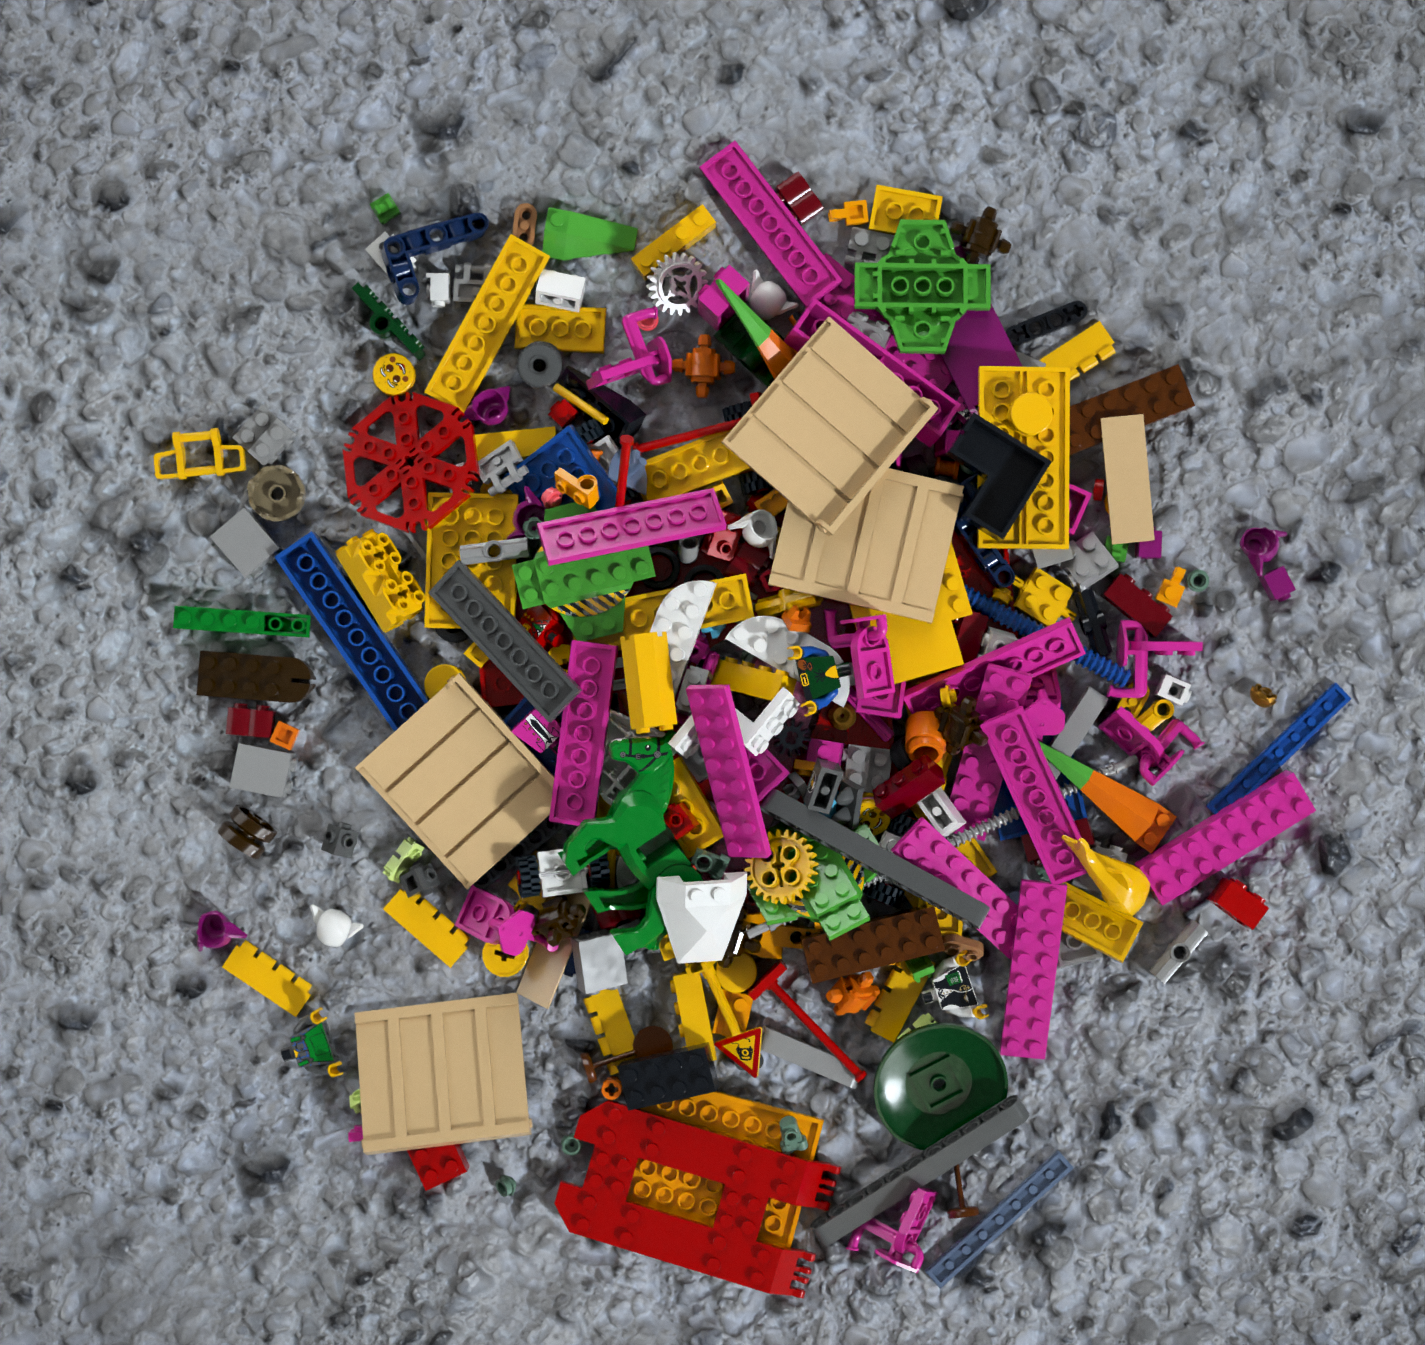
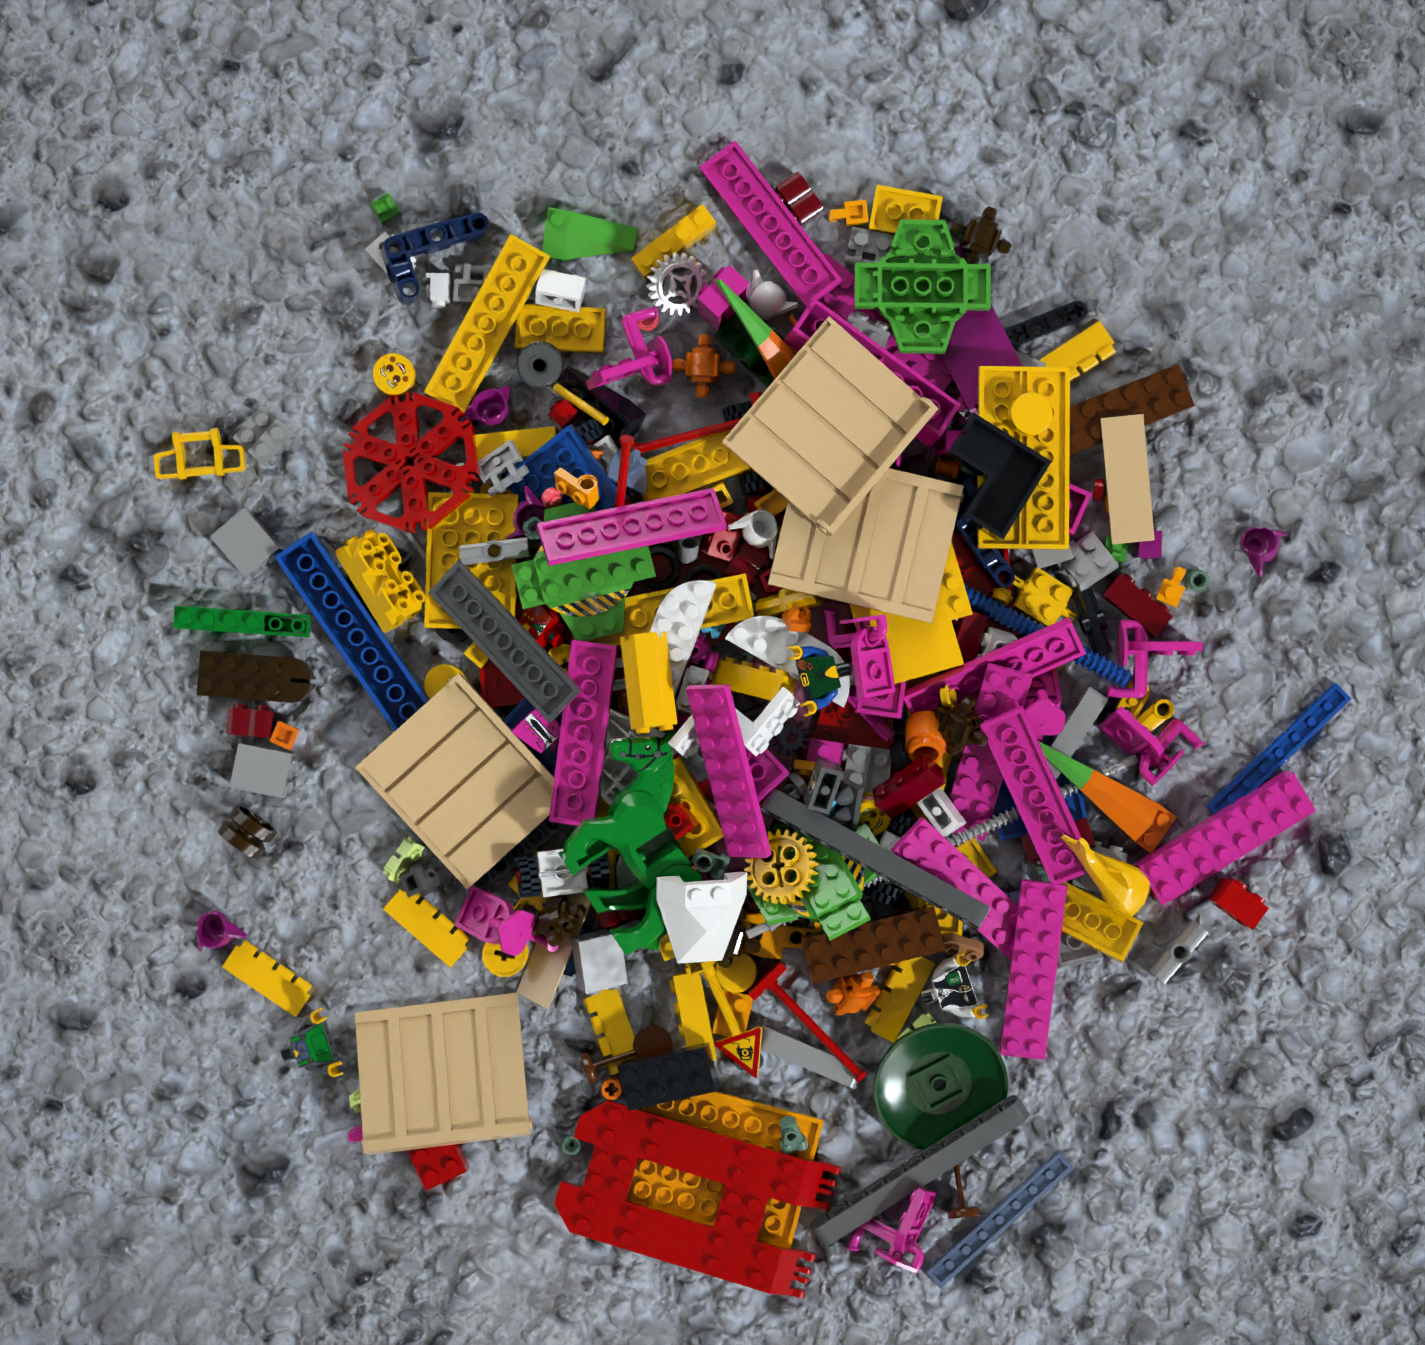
(261, 489): dark tan plate -> none
(333, 926): white piece -> none
(340, 840): dark grey brick -> none
(383, 315): dark green plate -> none
(506, 1185): sand green plate -> none
(523, 226): medium nougat plate -> none
(838, 722): pearl gold plate -> none
(920, 967): bright green tile -> none
(1182, 690): white brick -> none
(1262, 696): pearl gold plate -> none
(1277, 584): magenta brick -> none

